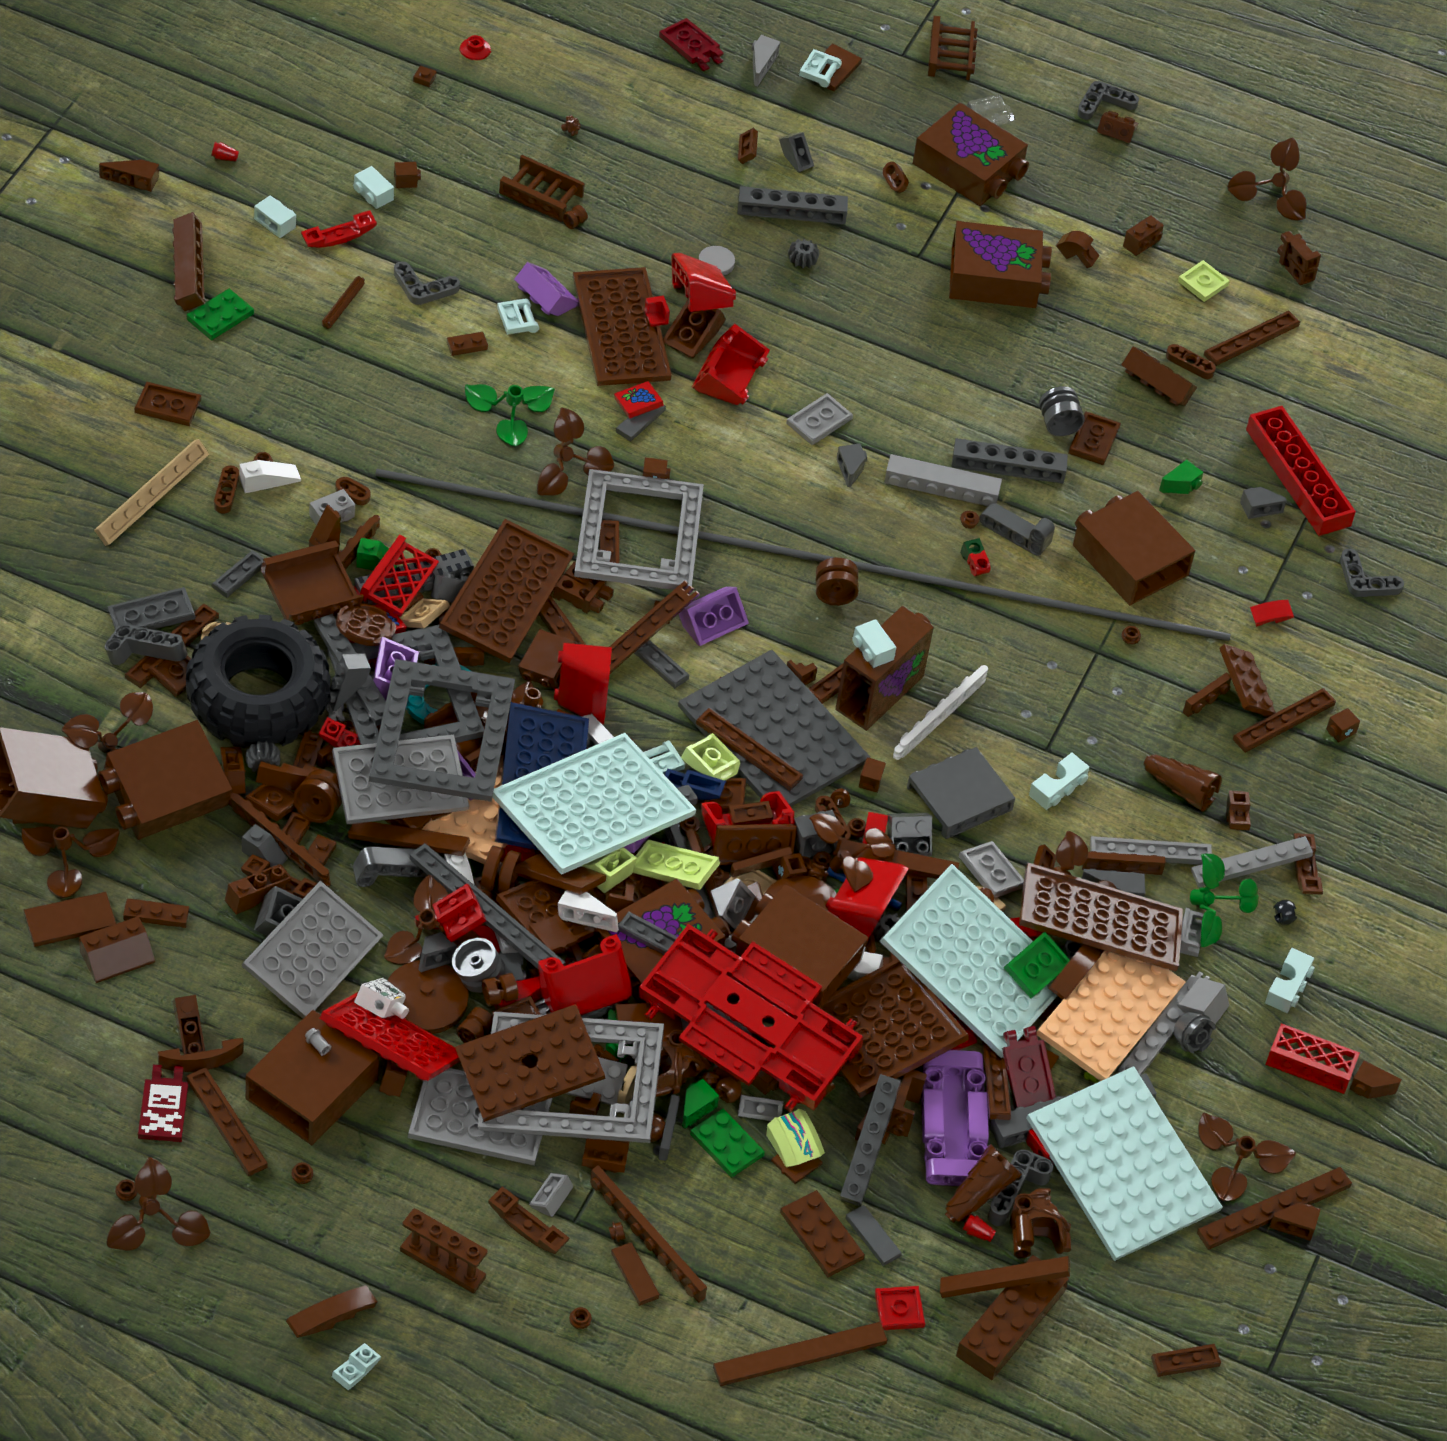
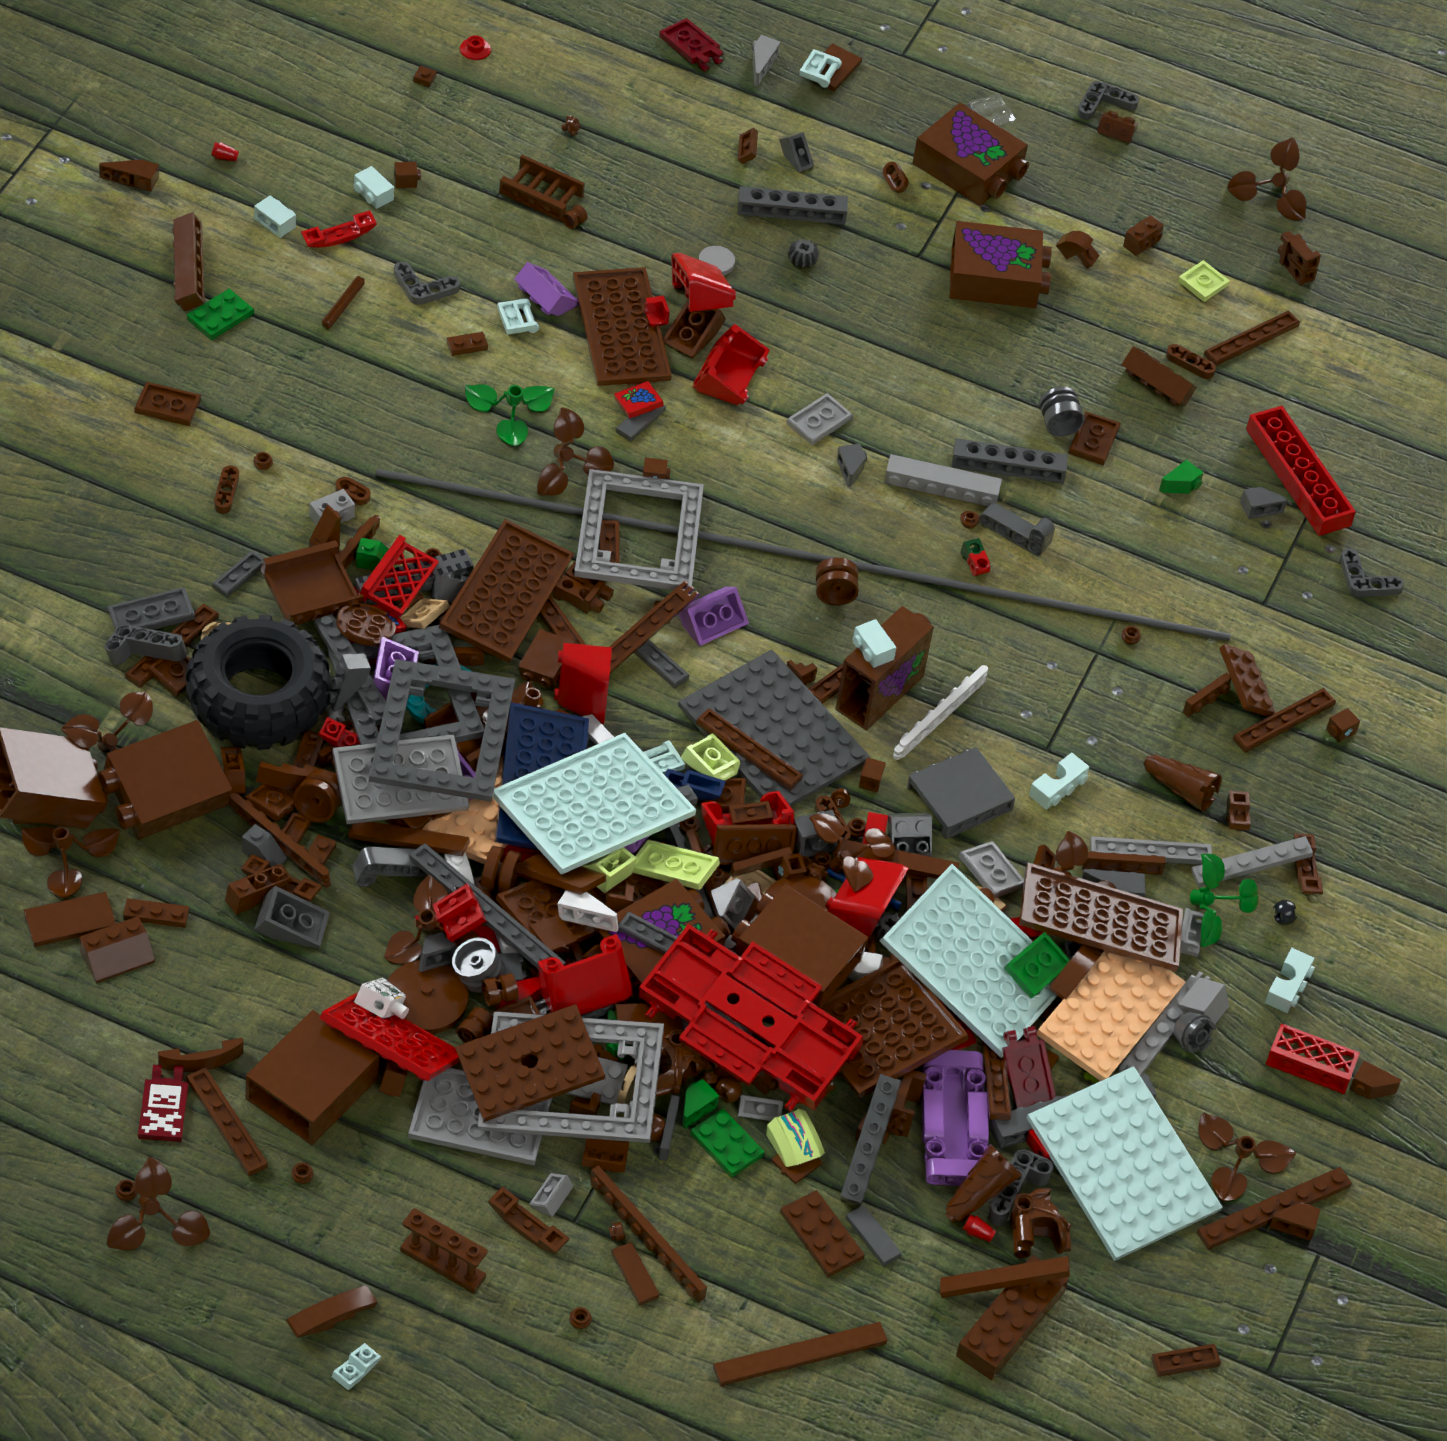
(151, 492): tan plate -> none
(189, 1024): reddish brown slope -> none
(262, 752): dark grey gear -> none
(265, 474): white slope -> none
(312, 950): light grey plate -> none
(313, 1036): light grey pin -> none
(899, 1307): red tile -> none
(936, 52): reddish brown fence -> none
(1133, 547): reddish brown brick -> none
(1272, 611): red slope -> none

